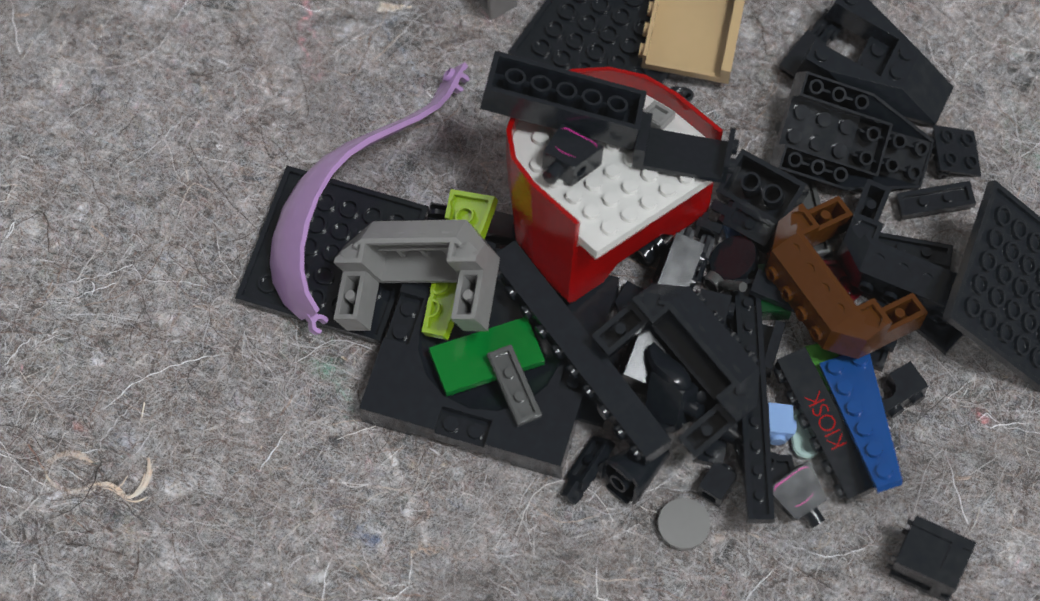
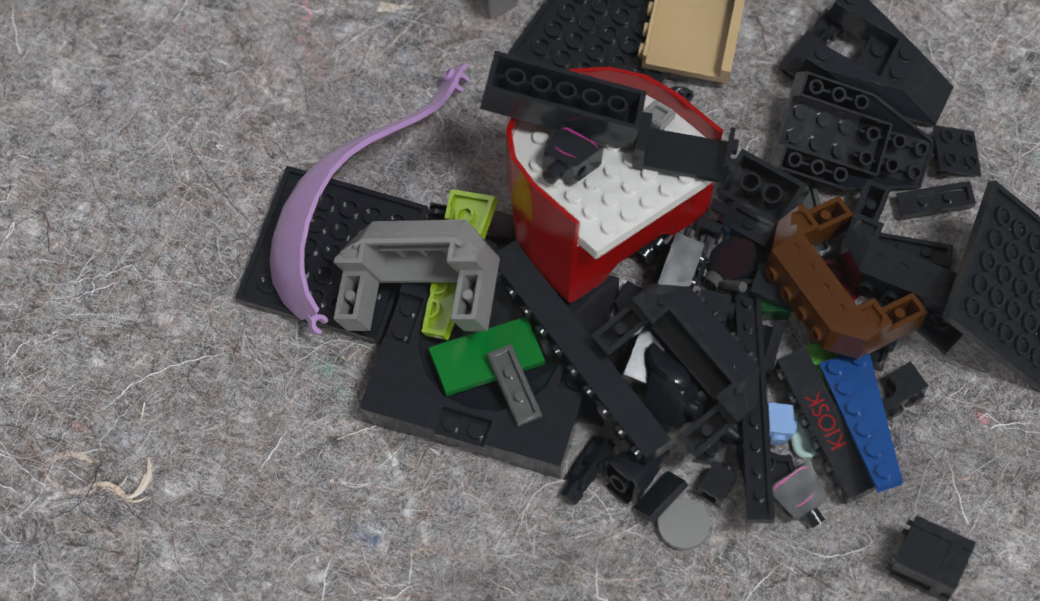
(660, 496): none -> black tile

